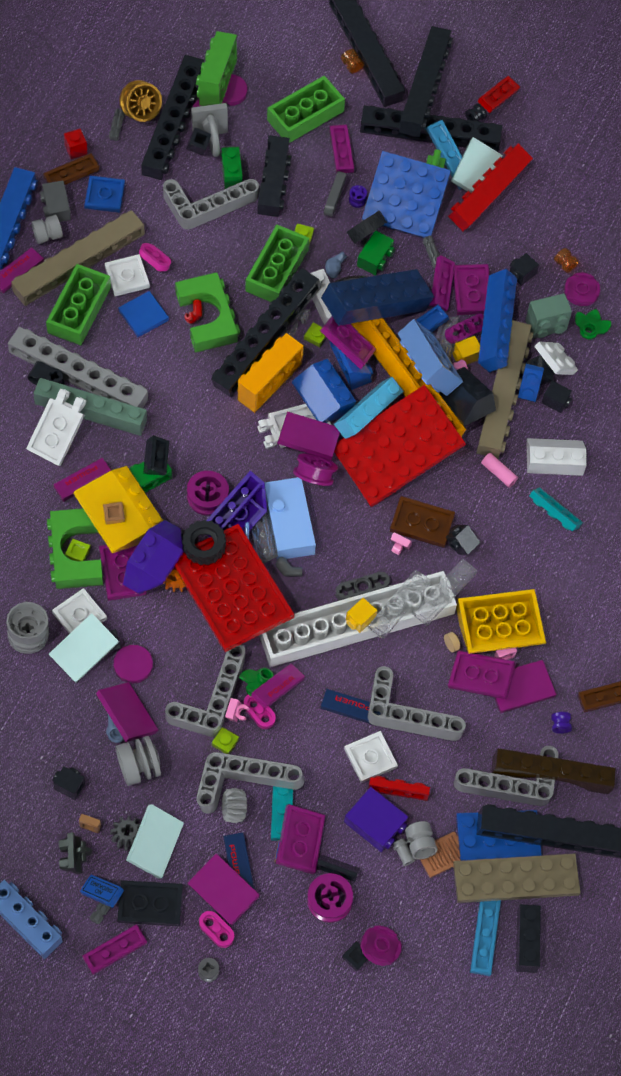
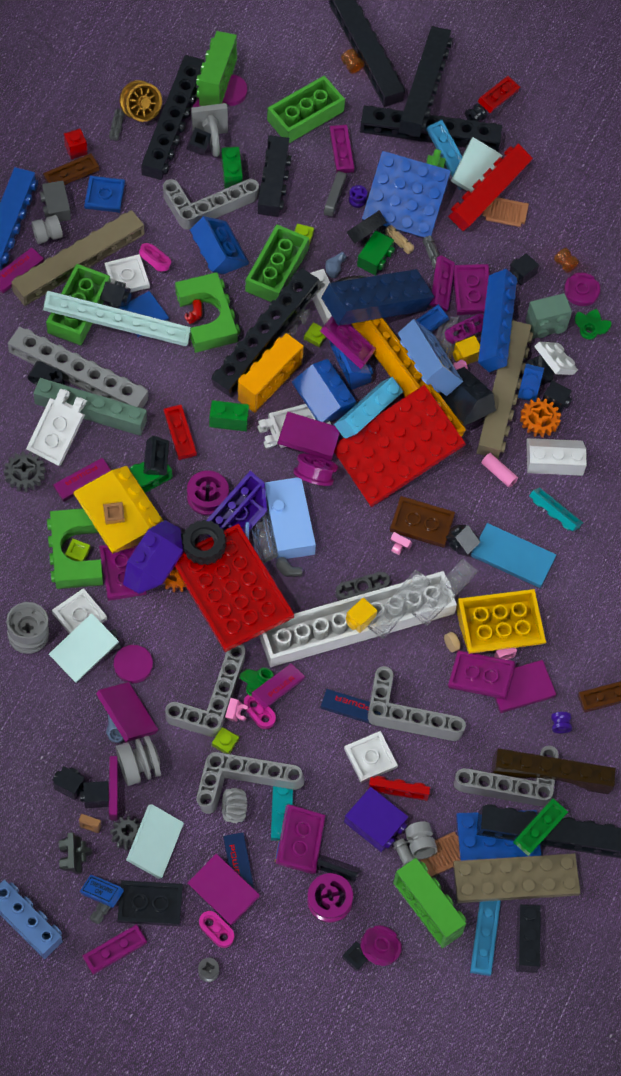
(28, 463): none -> dark grey gear
(95, 794): none -> black brick
(113, 788): none -> magenta tile
(116, 294): none -> black brick
(116, 318): none -> light aqua plate
(179, 432): none -> red plate
(218, 245): none -> blue slope
(229, 415): none -> green brick
(399, 239): none -> tan axle
(429, 902): none -> bright green brick
(506, 212): none -> nougat window
(513, 555): none -> dark azure tile
(540, 827): none -> green plate
(548, 421): none -> orange gear

